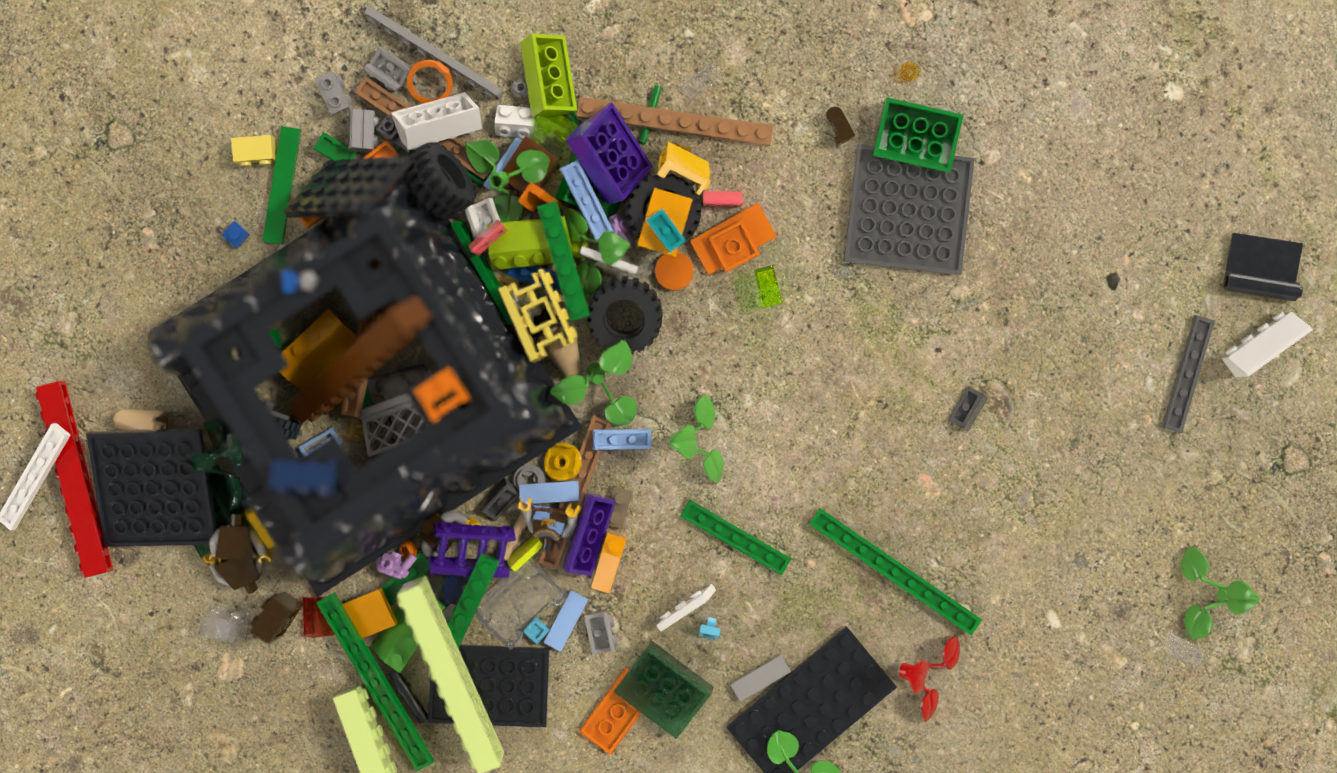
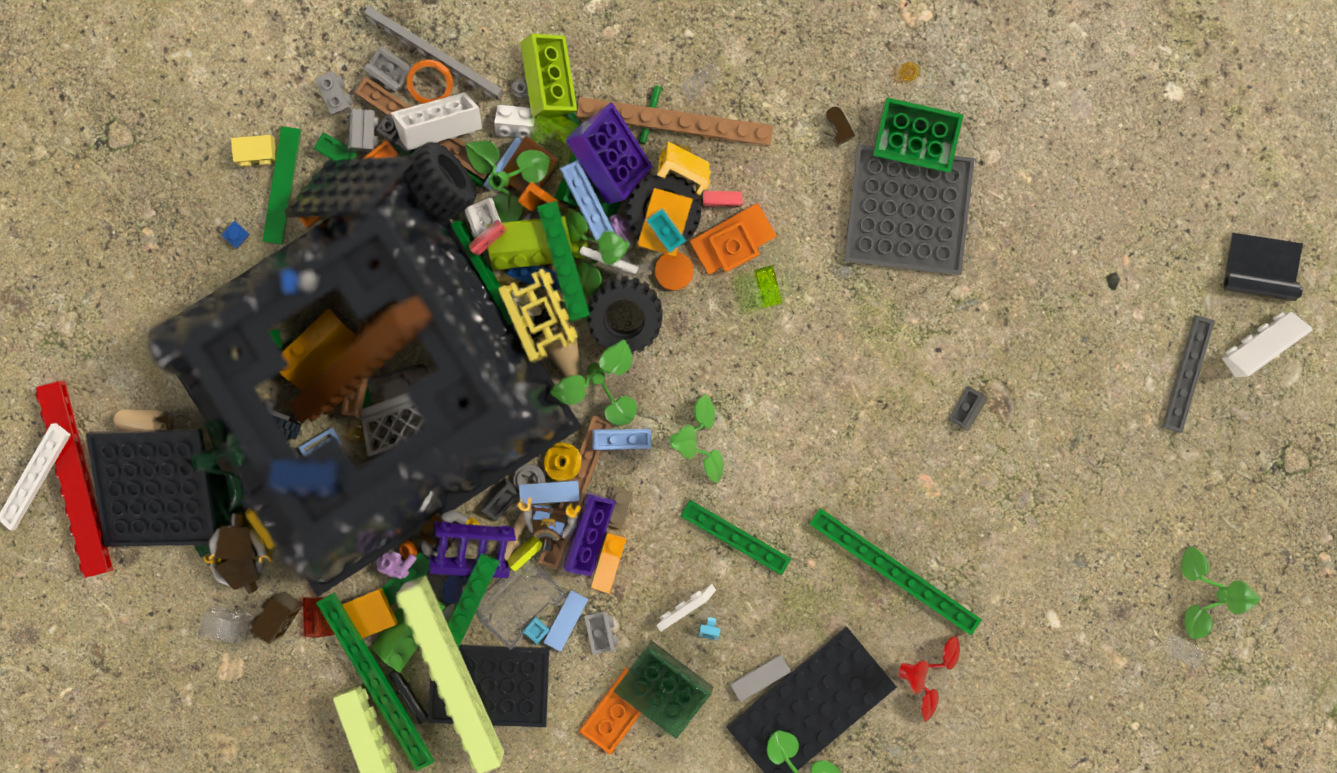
(438, 388): orange plate -> none

